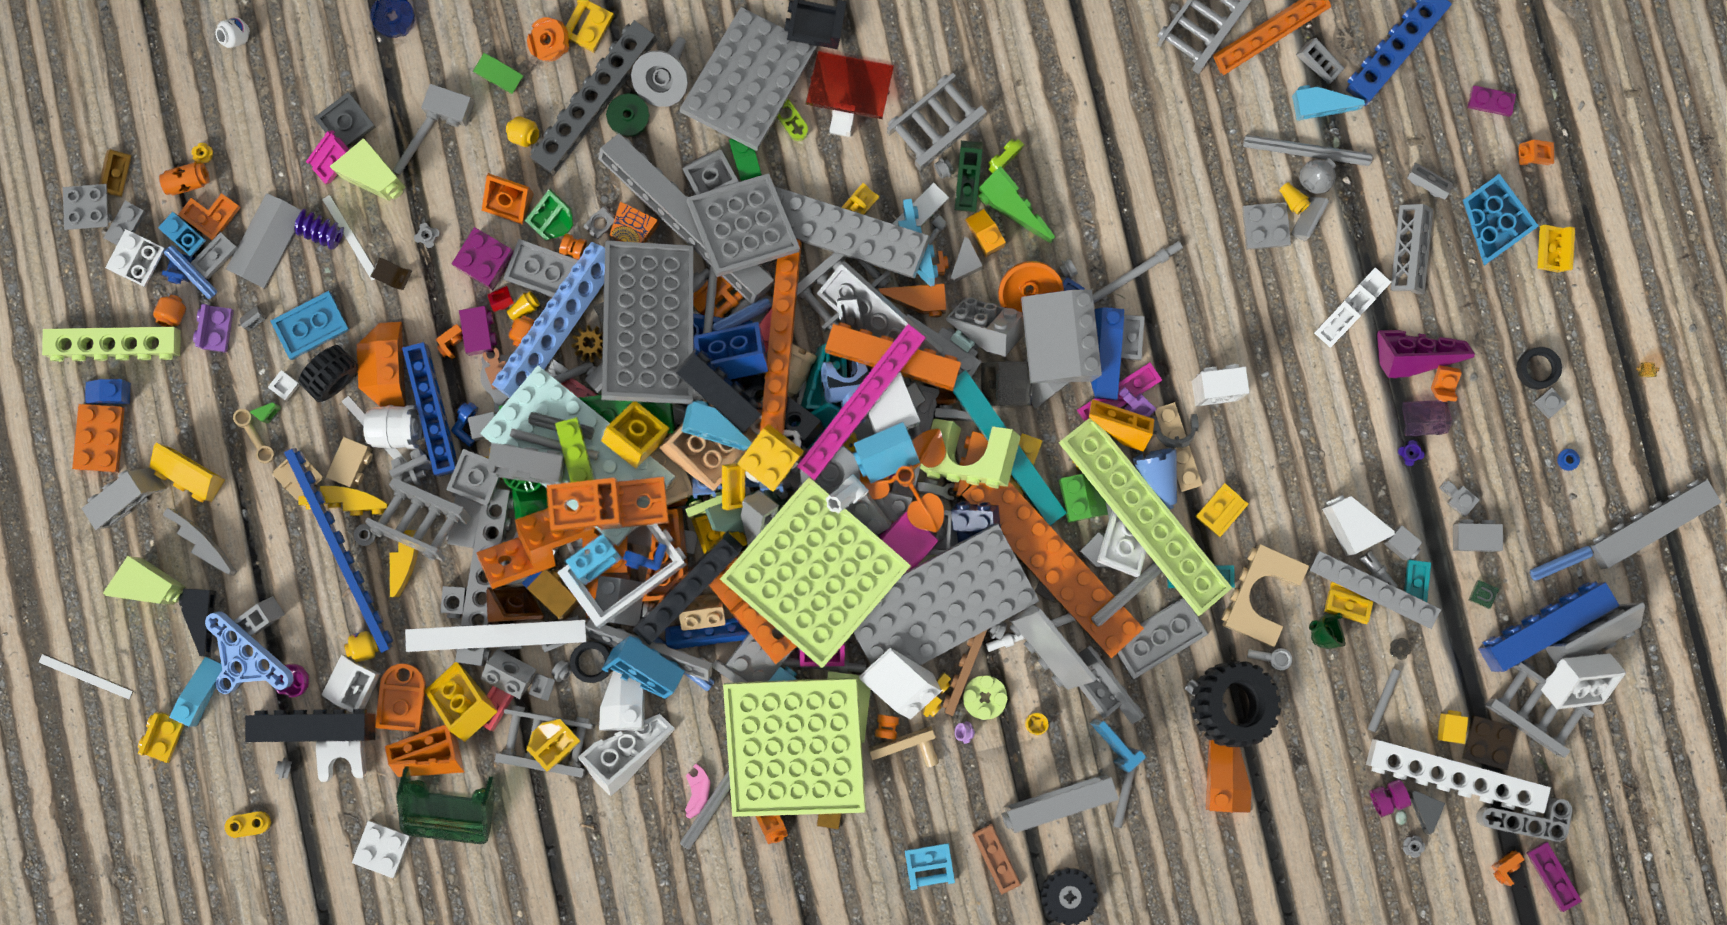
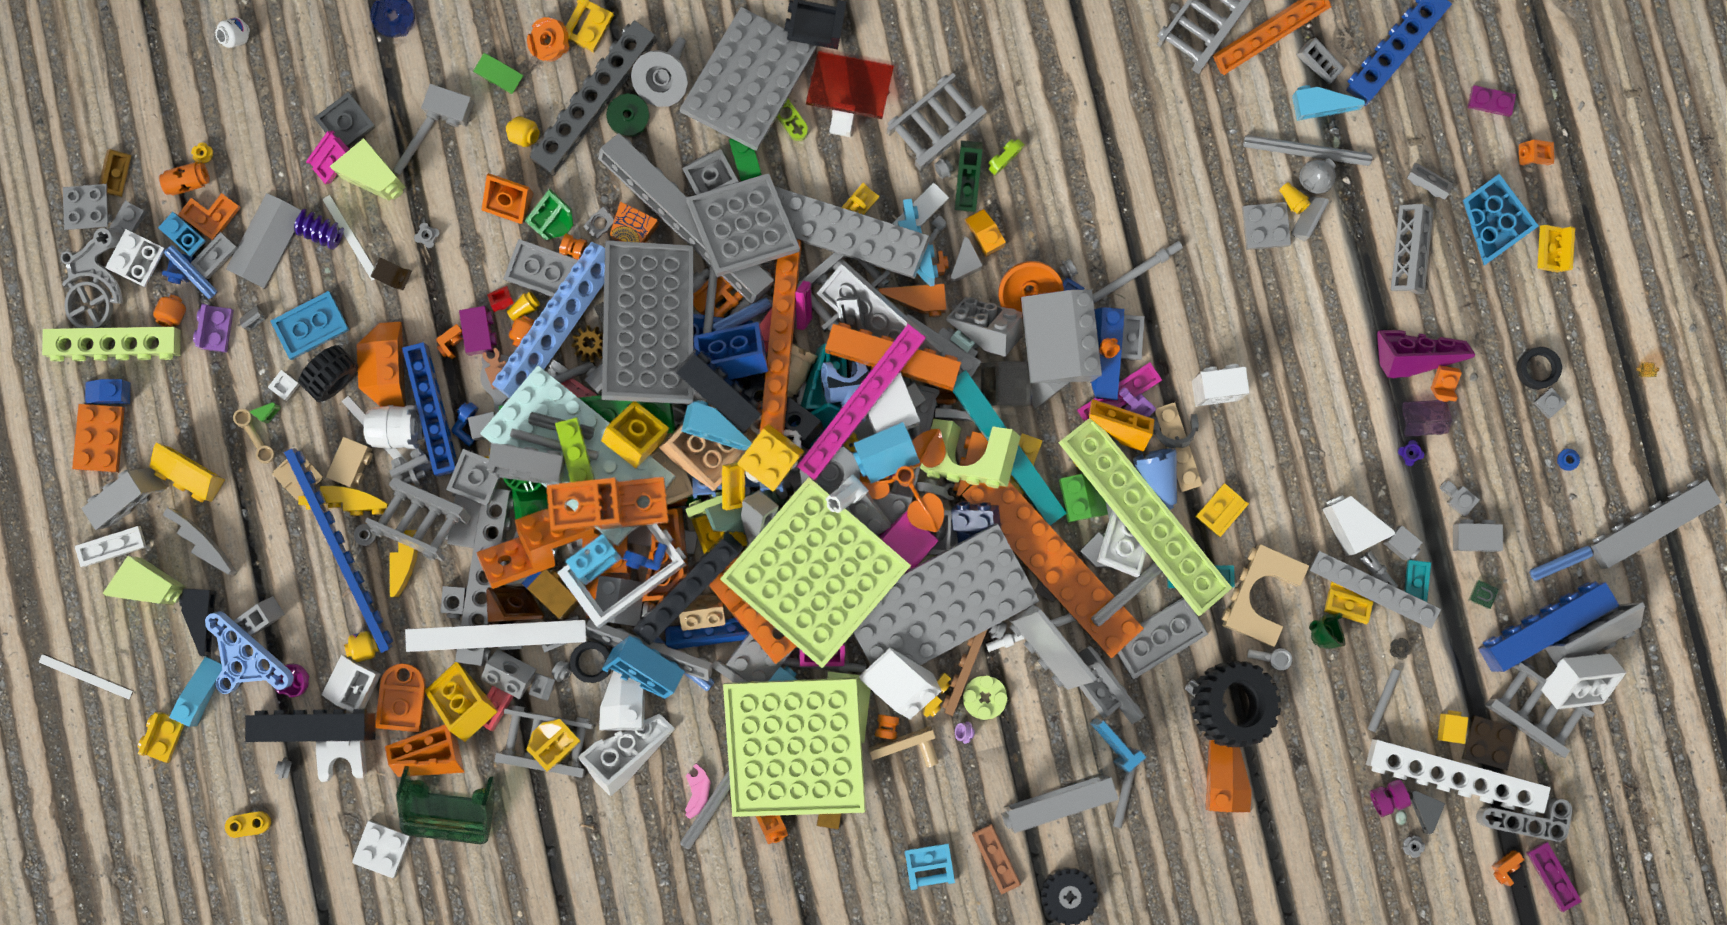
(85, 264): none -> light grey piece
(110, 546): none -> white plate
(483, 258): magenta brick -> none
(803, 305): none -> dark pink tile
(1003, 196): bright green wedge -> none
(1039, 724): yellow wheel -> none
(1109, 347): none -> orange plate
(1352, 307): white slope -> none

